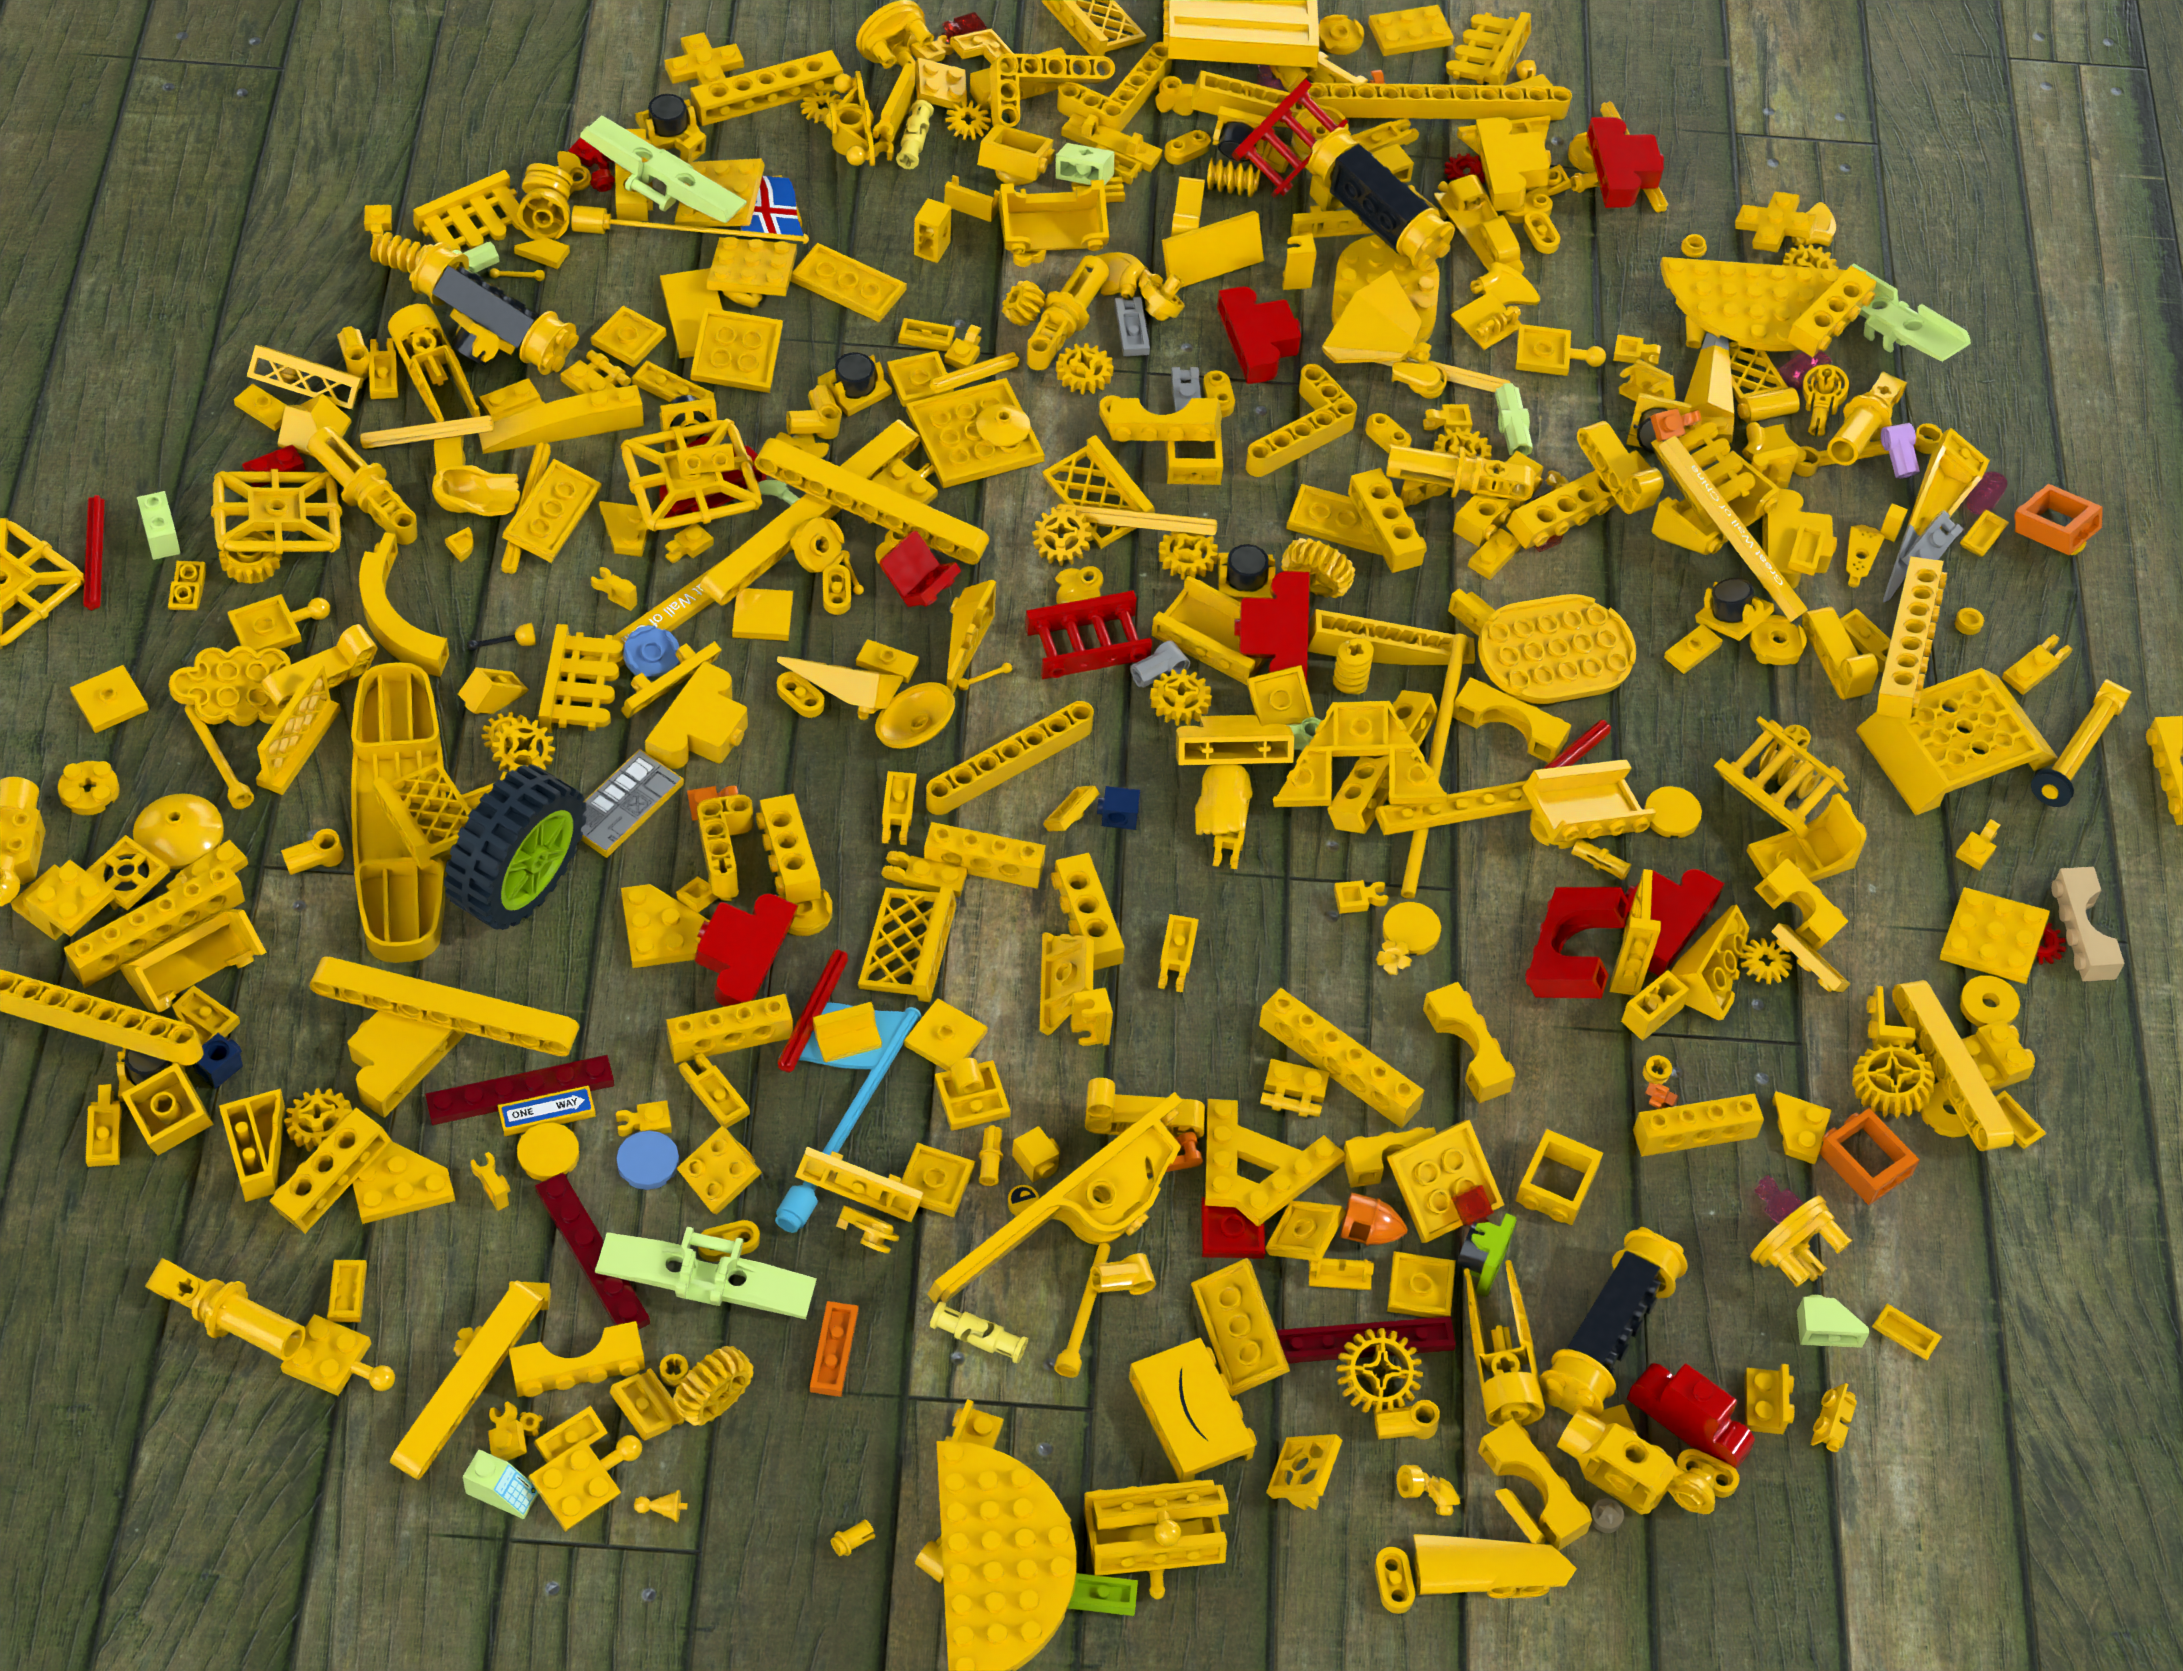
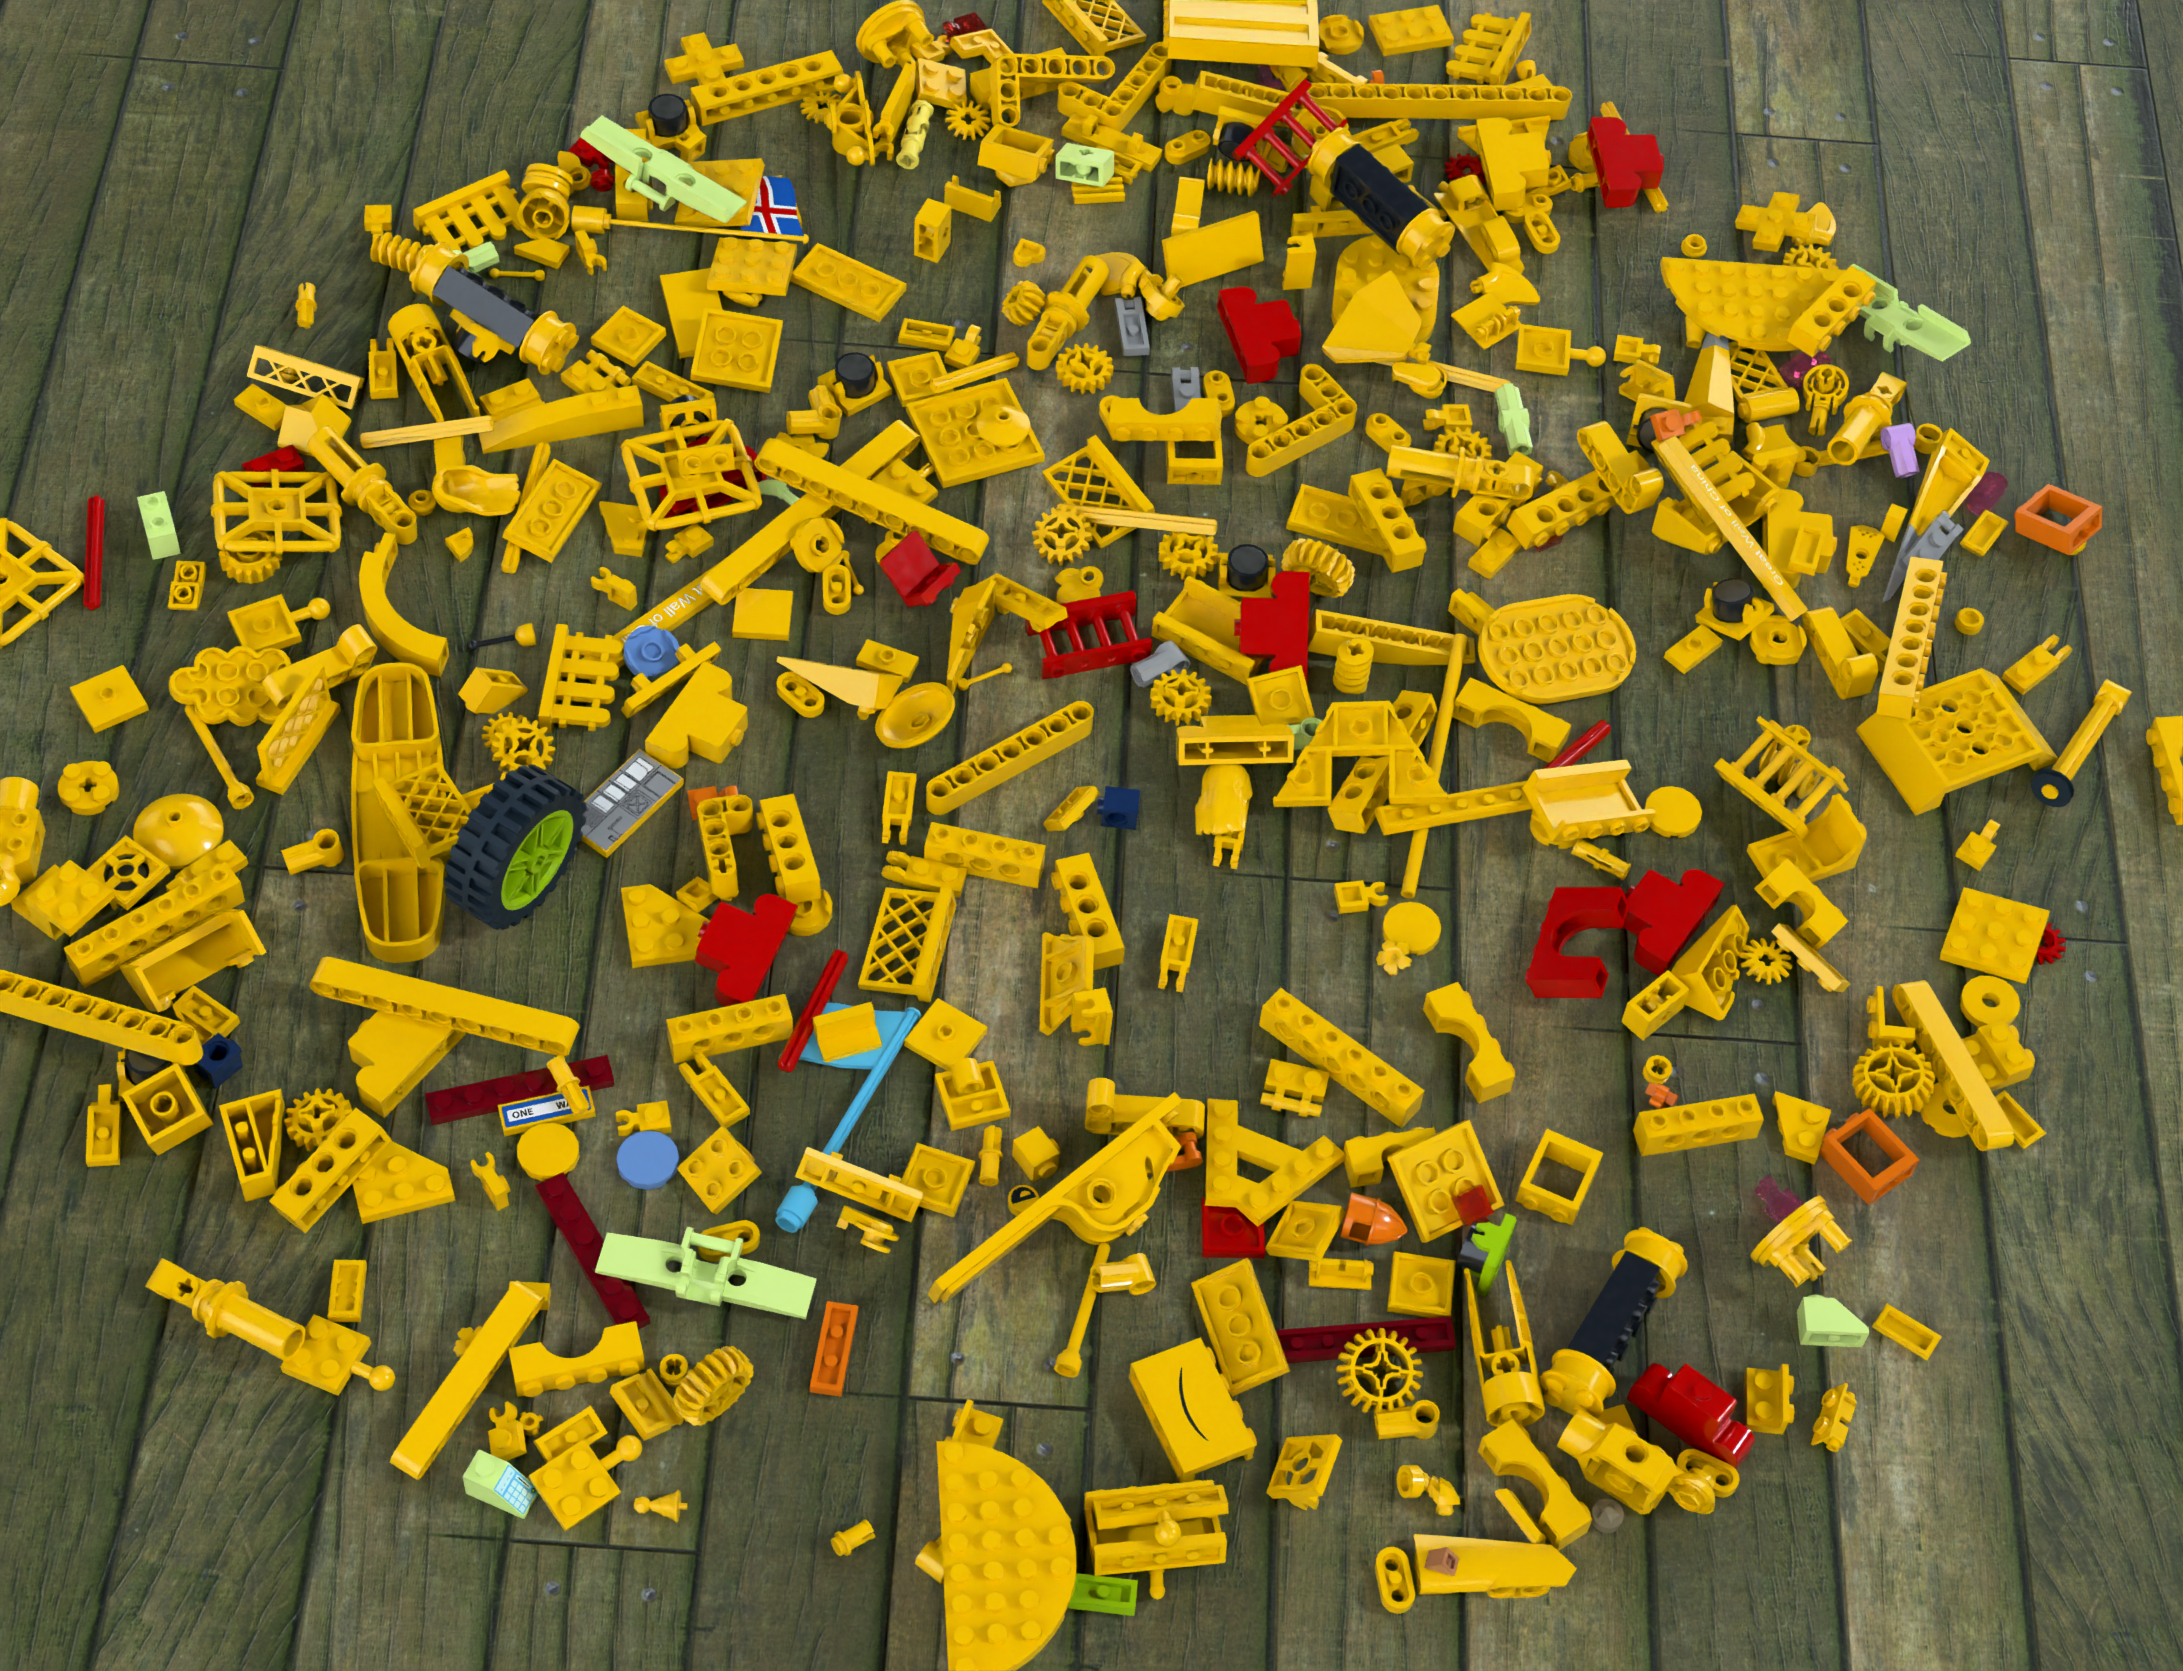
(306, 305): none -> yellow axle
(354, 352): yellow piece -> none
(422, 502): none -> yellow plate
(568, 1085): none -> yellow axle
(587, 252): none -> yellow plate
(974, 1331): light yellow piece -> none
(1026, 603): none -> yellow hinge
(1054, 219): yellow windscreen -> none
(1258, 410): none -> yellow plate
(1442, 1561): none -> nougat piece
(1638, 942): yellow fence -> none
(2094, 953): tan arch -> none

